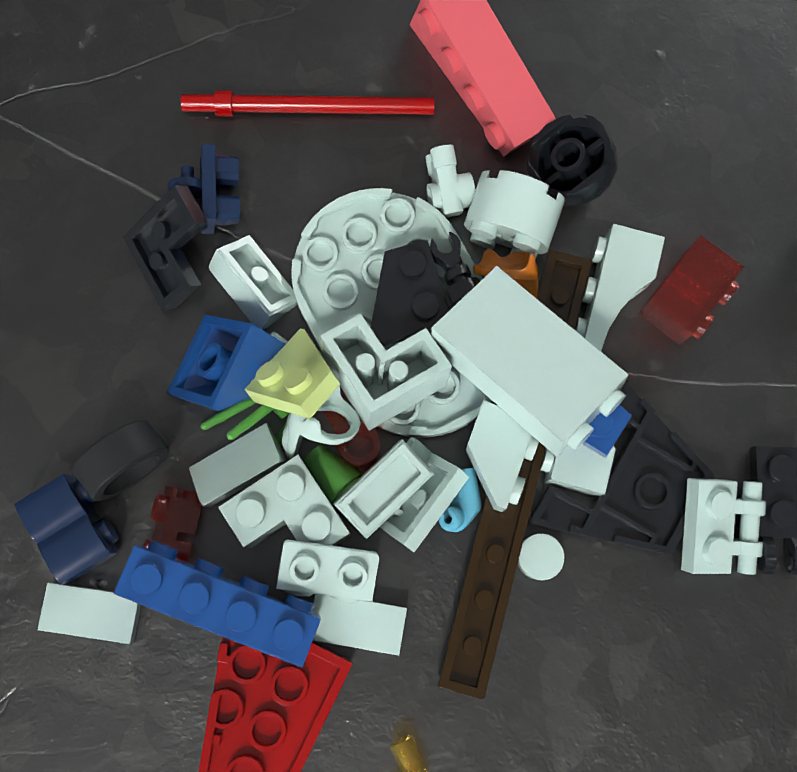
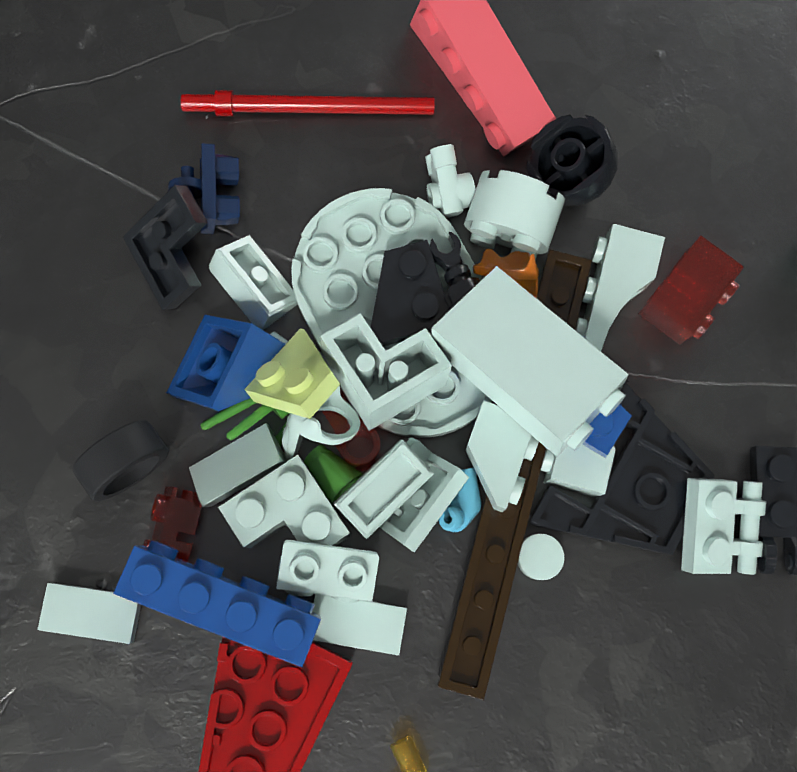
(67, 528): dark blue brick -> none

